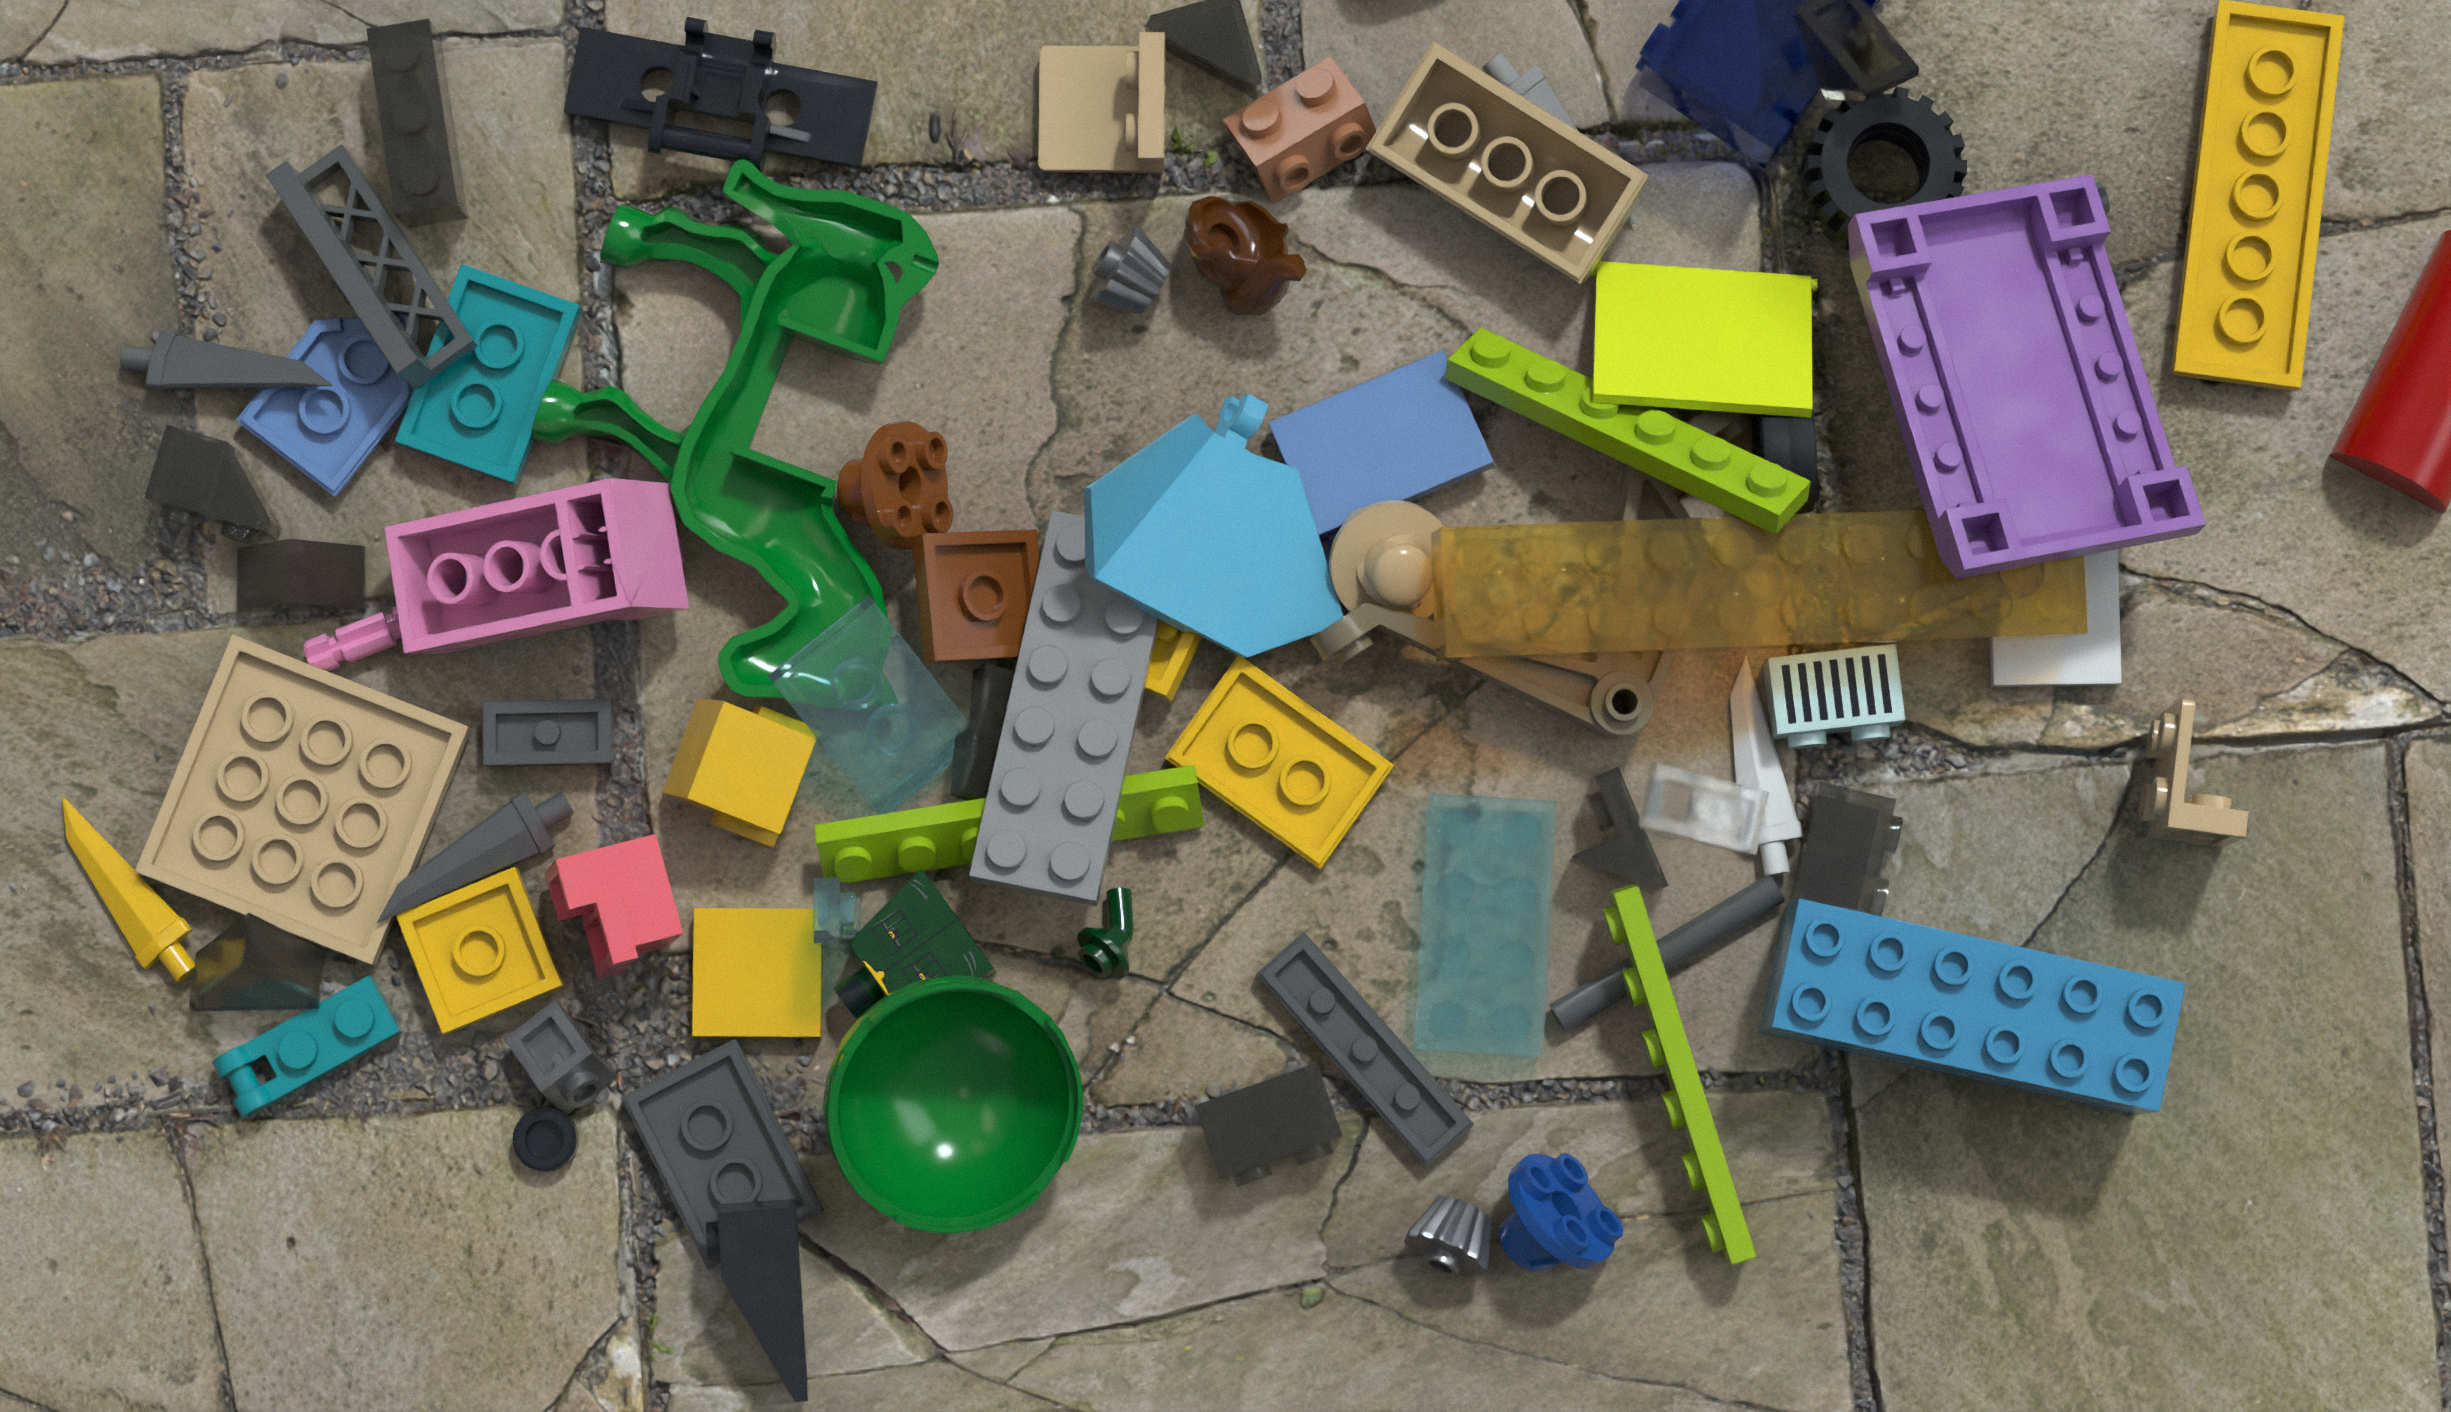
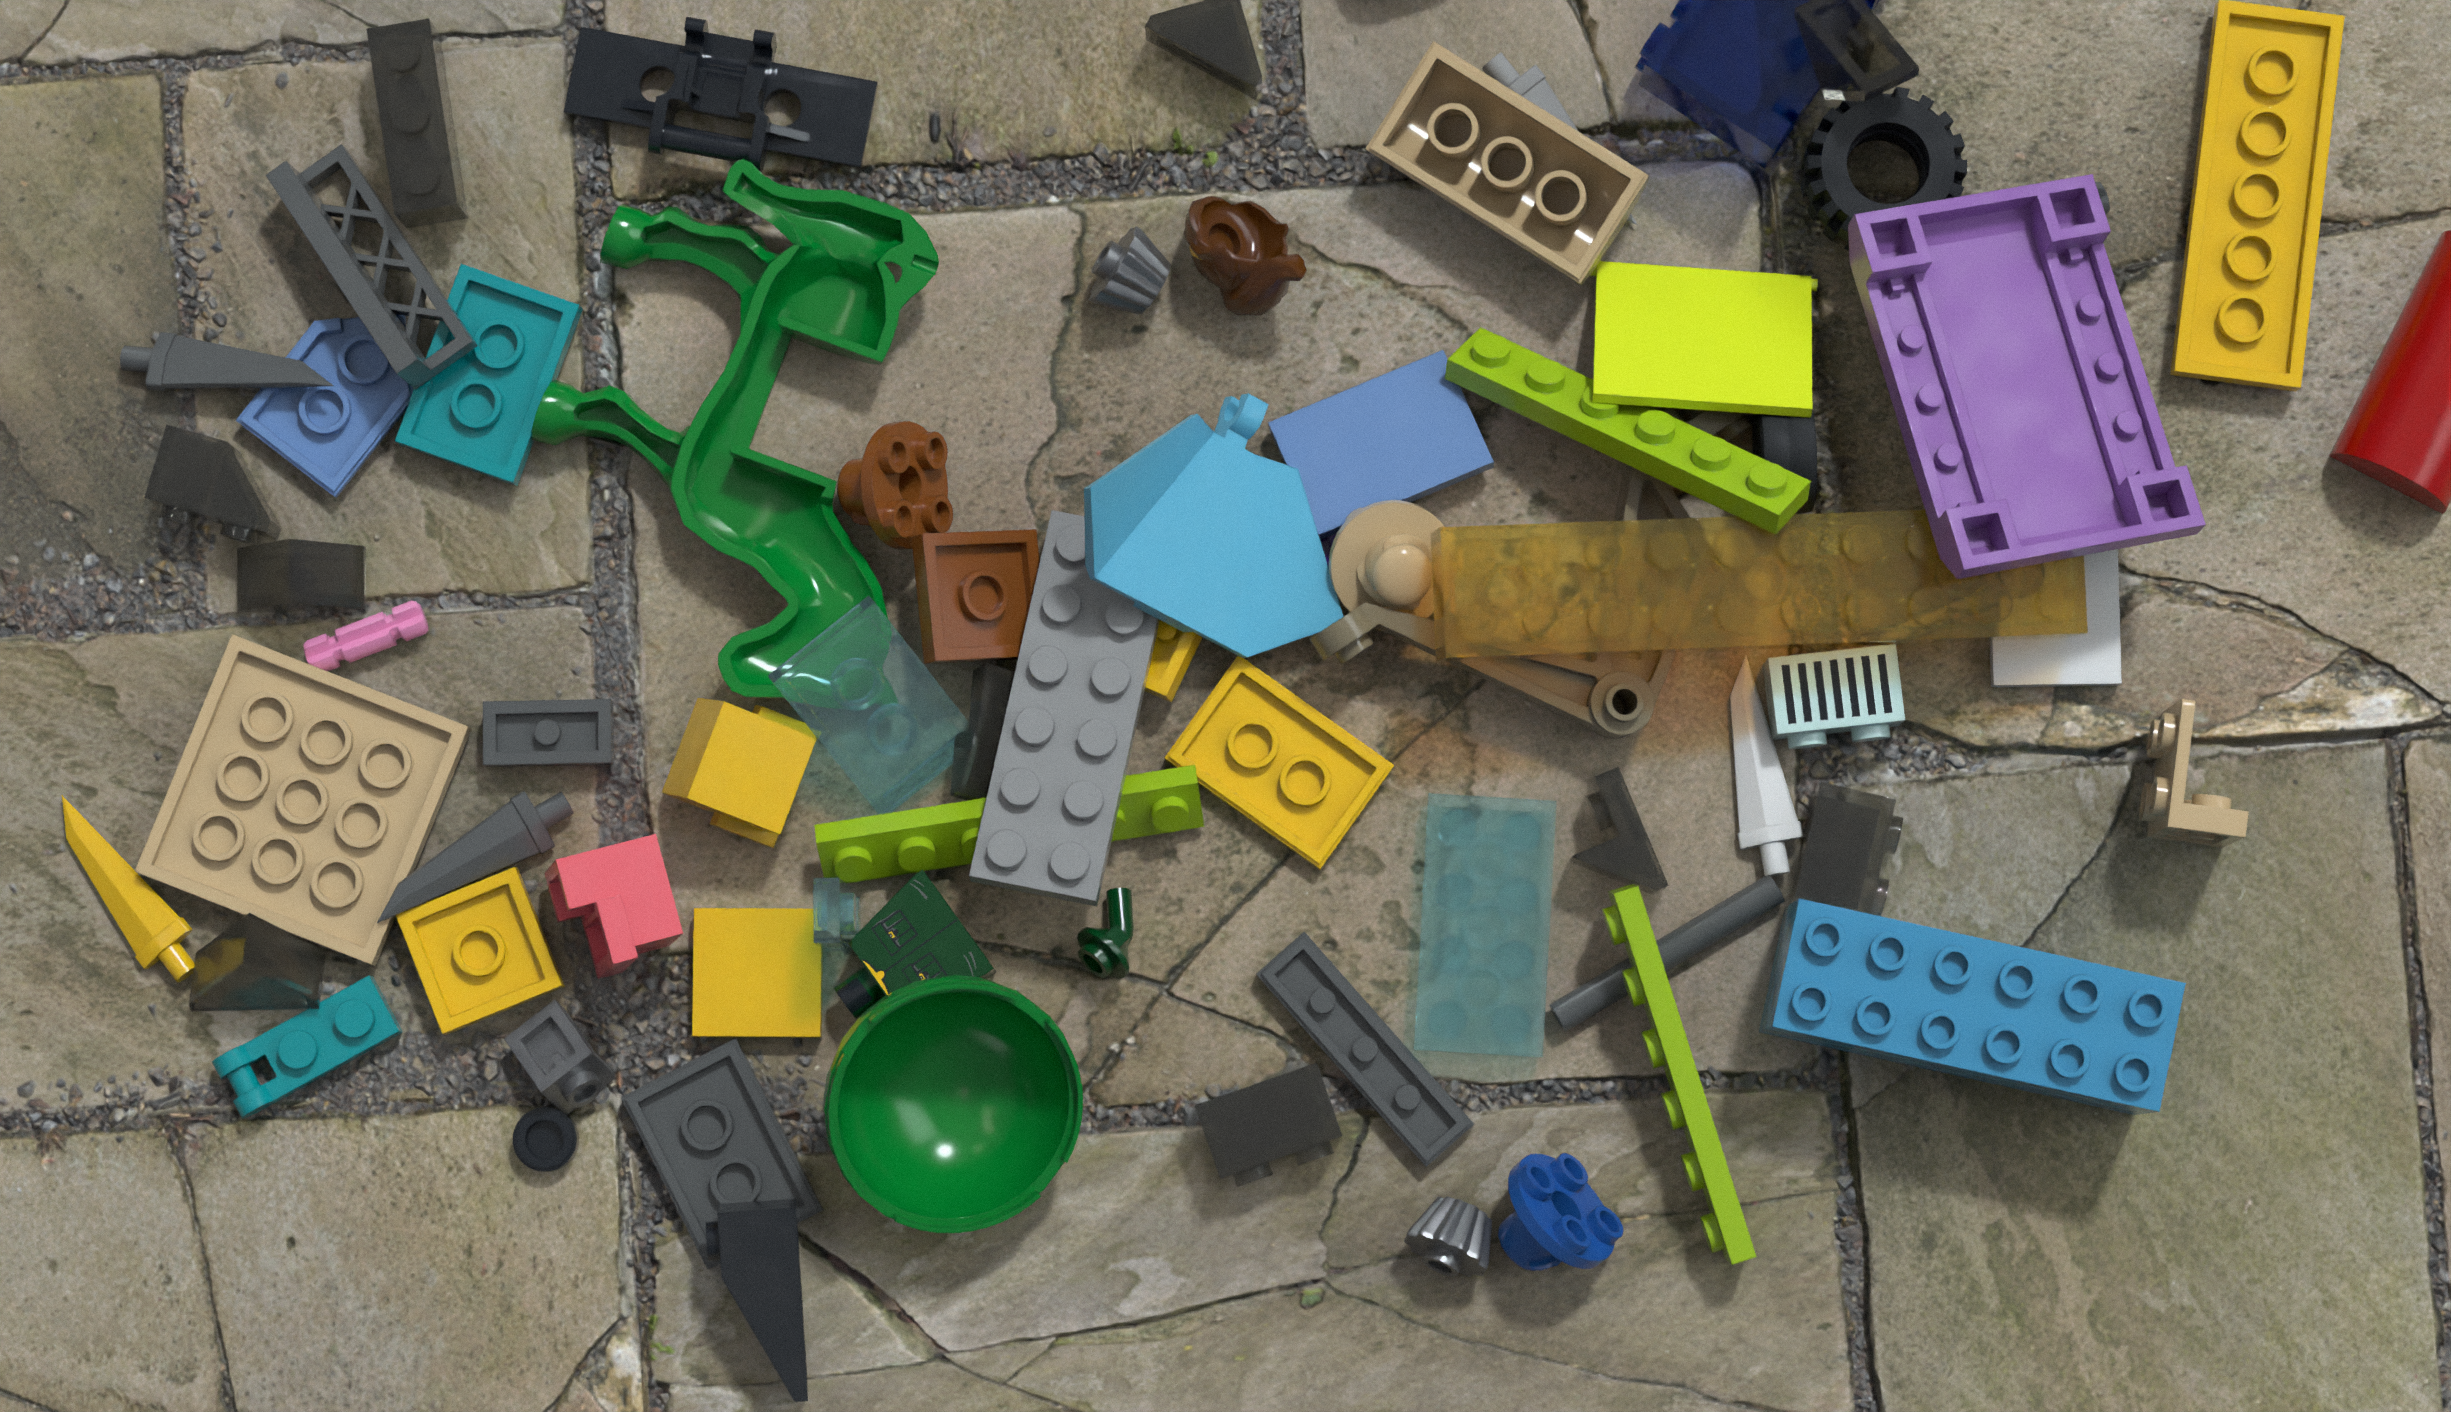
(537, 565): bright pink hinge -> none
(1103, 107): tan bracket -> none
(1302, 129): nougat bracket -> none
(1703, 809): clear slope -> none

